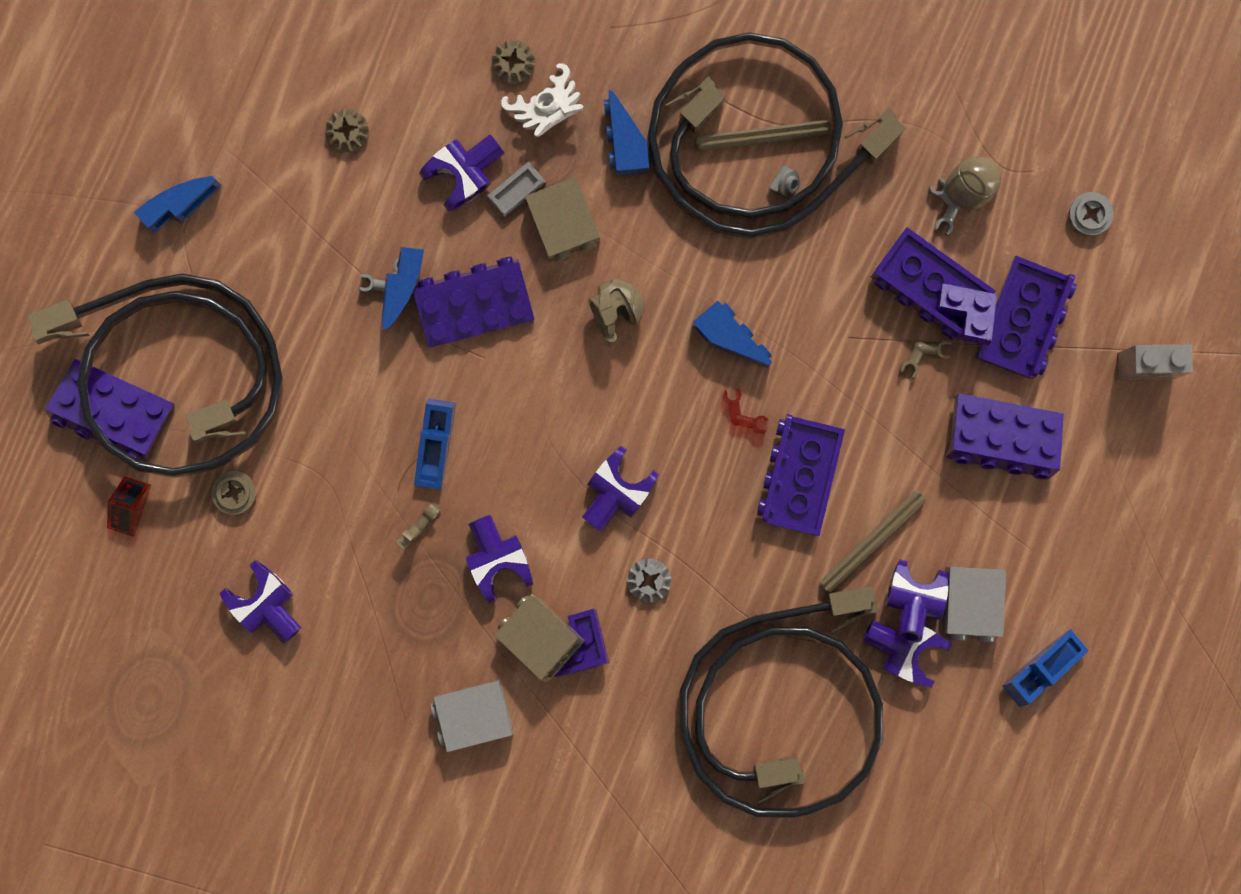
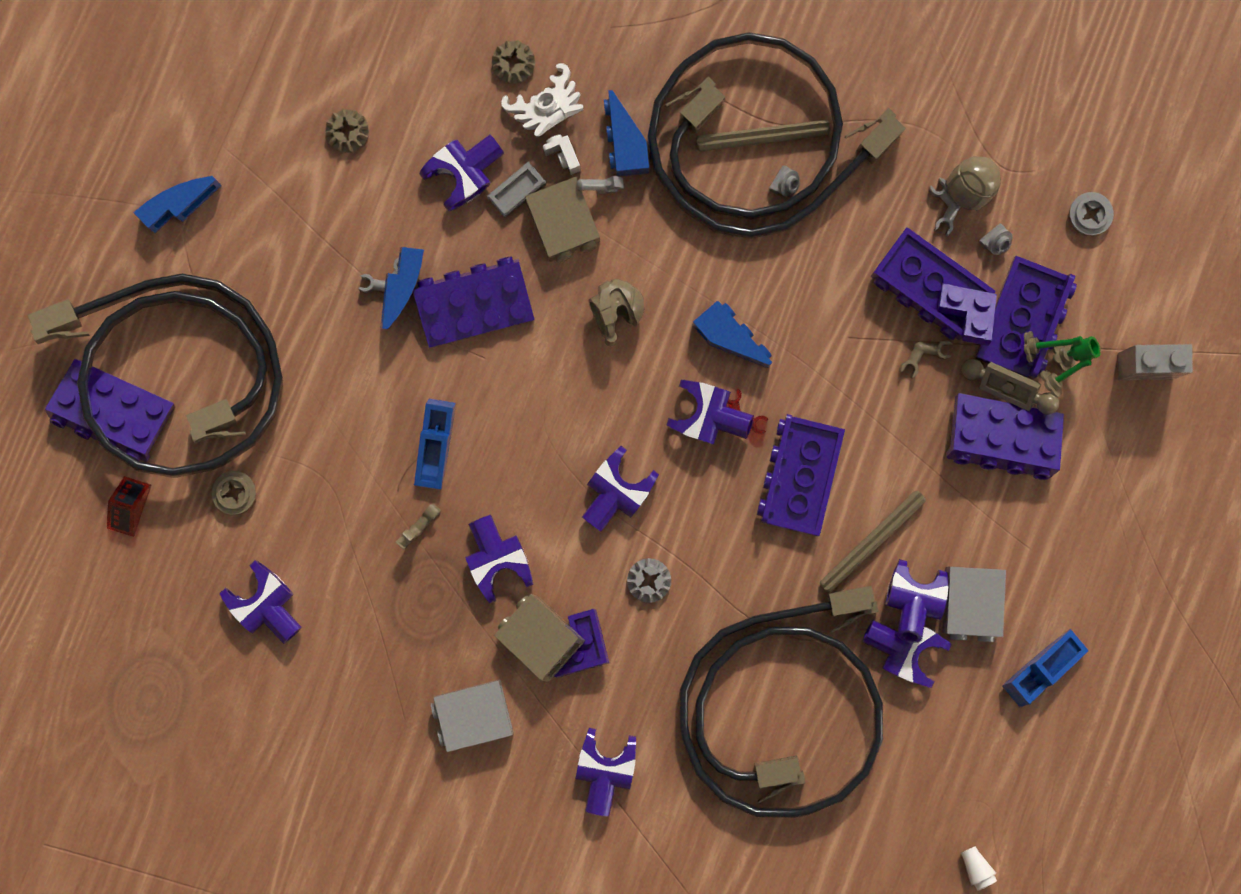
(567, 156): none -> white bracket
(604, 773): none -> dark purple connector
(605, 186): none -> light grey bar
(711, 414): none -> dark purple connector
(978, 869): none -> white cone
(997, 240): none -> light grey plate
(1010, 386): none -> dark tan plate
(1081, 350): none -> plant

